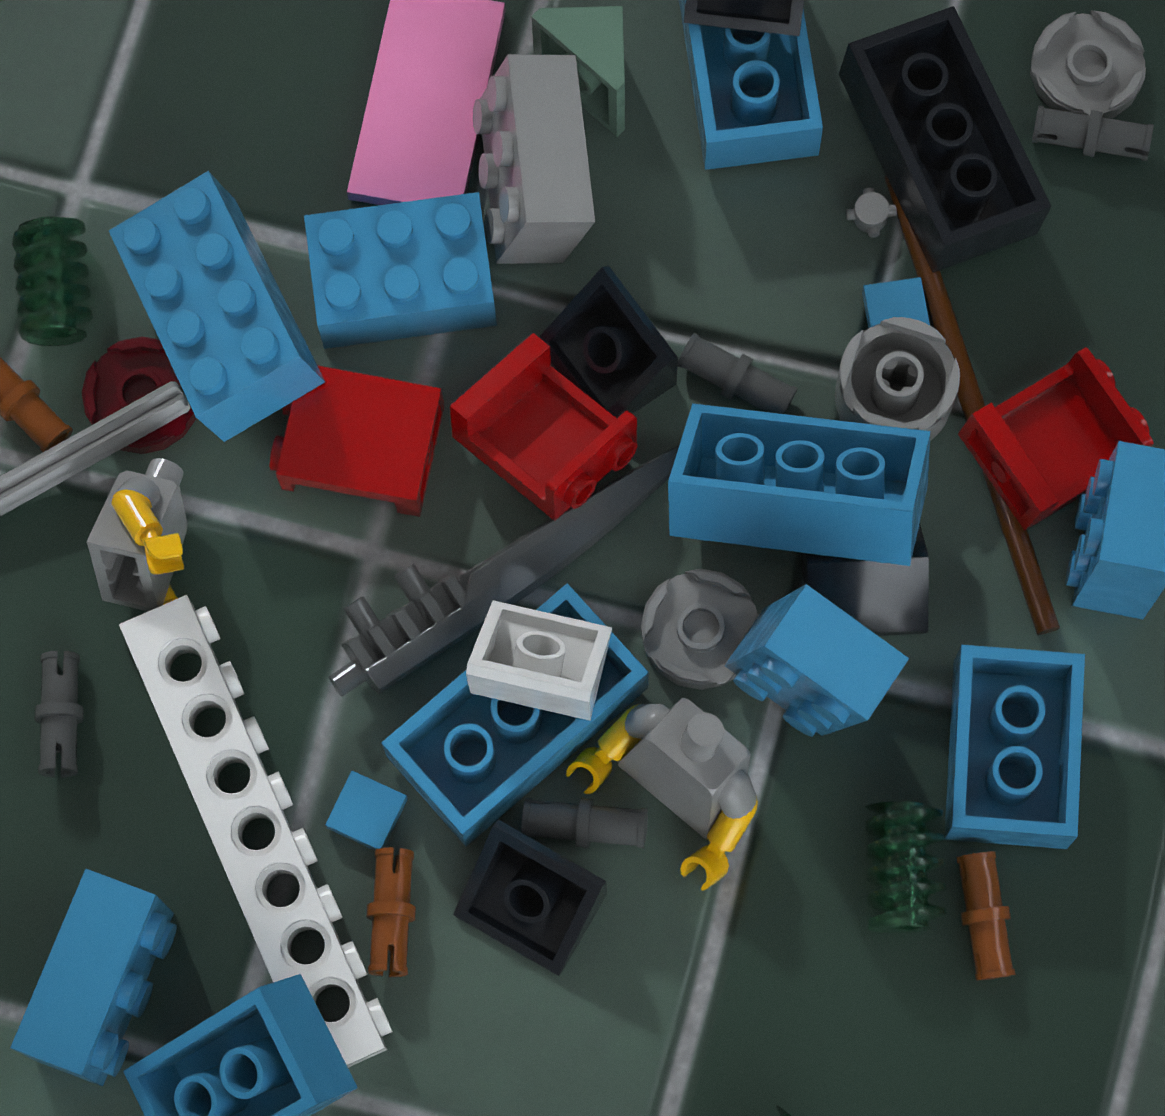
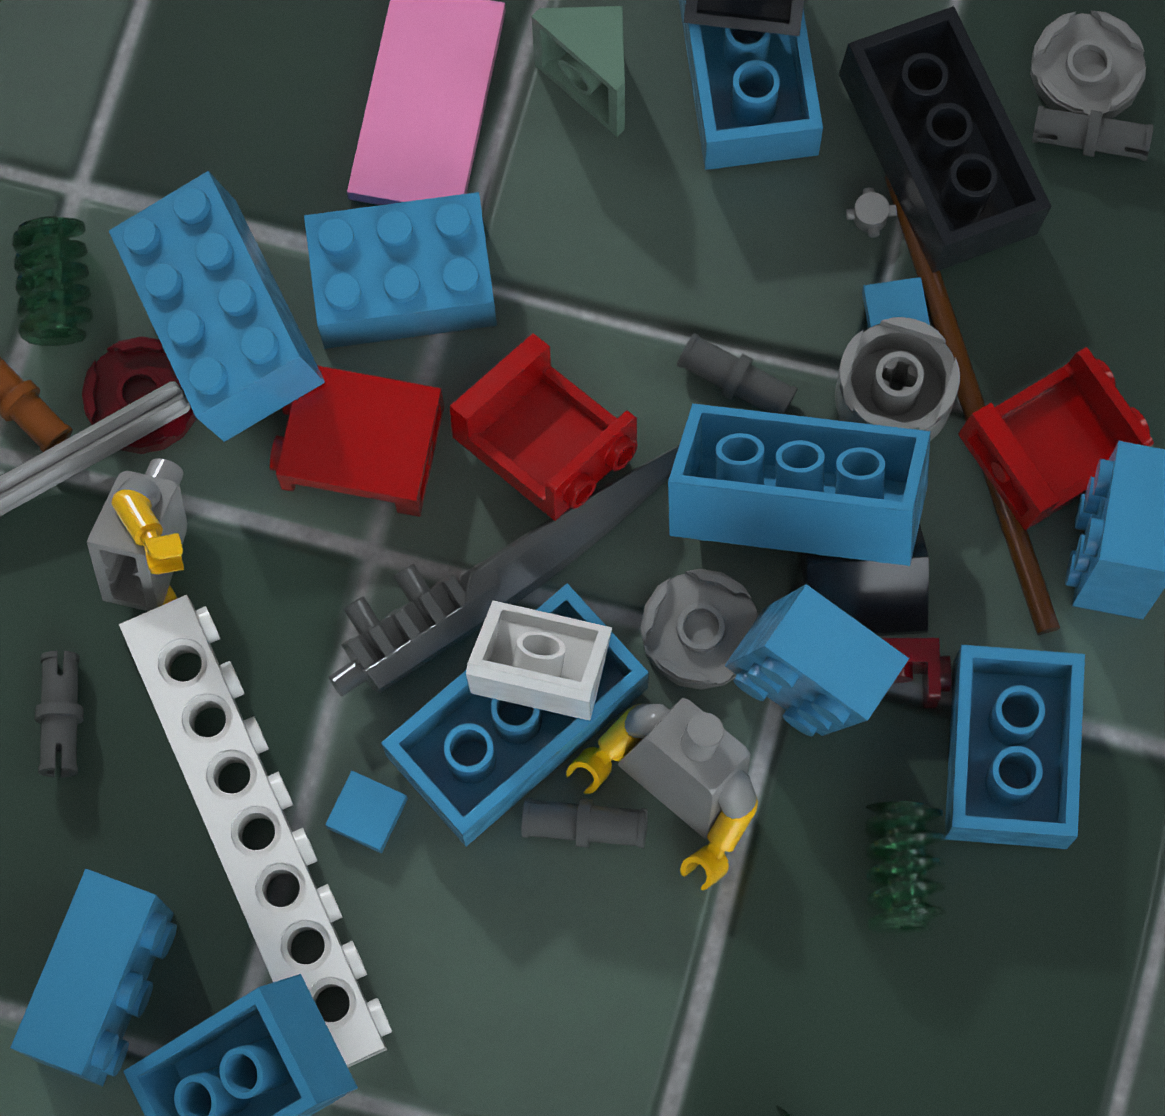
(391, 912): dark orange pin -> none
(530, 898): black slope -> none
(534, 159): light grey brick -> none
(611, 347): black slope -> none
(925, 660): none -> dark red bracket
(985, 915): dark orange pin -> none

